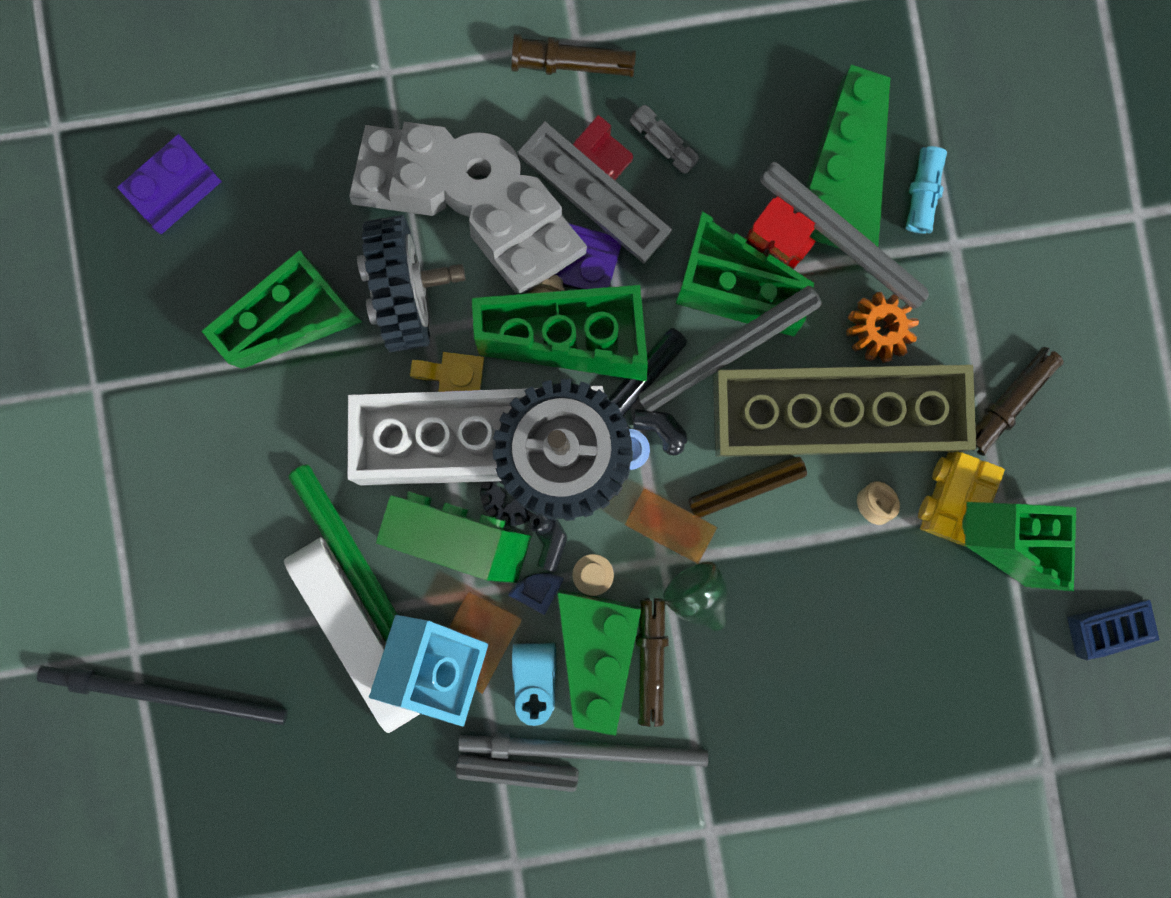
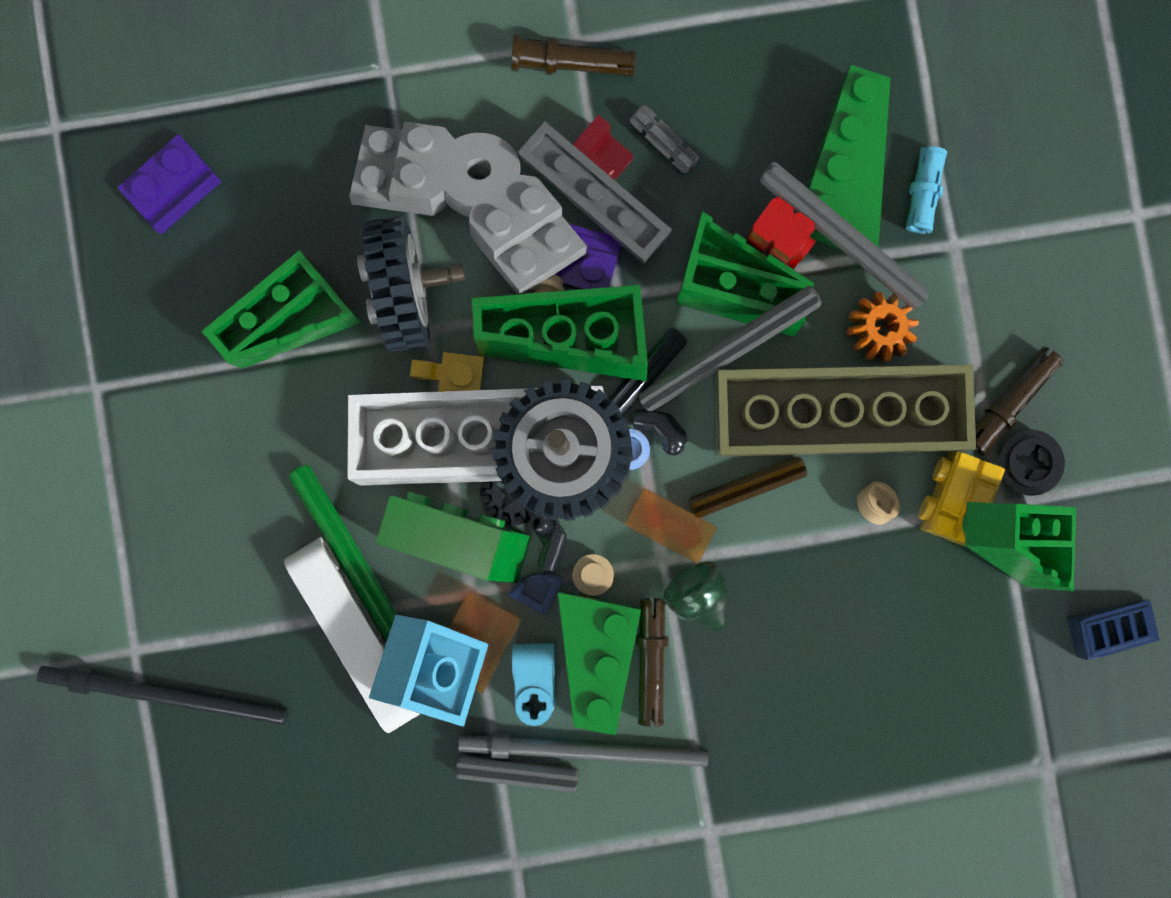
(1046, 453): none -> black gear

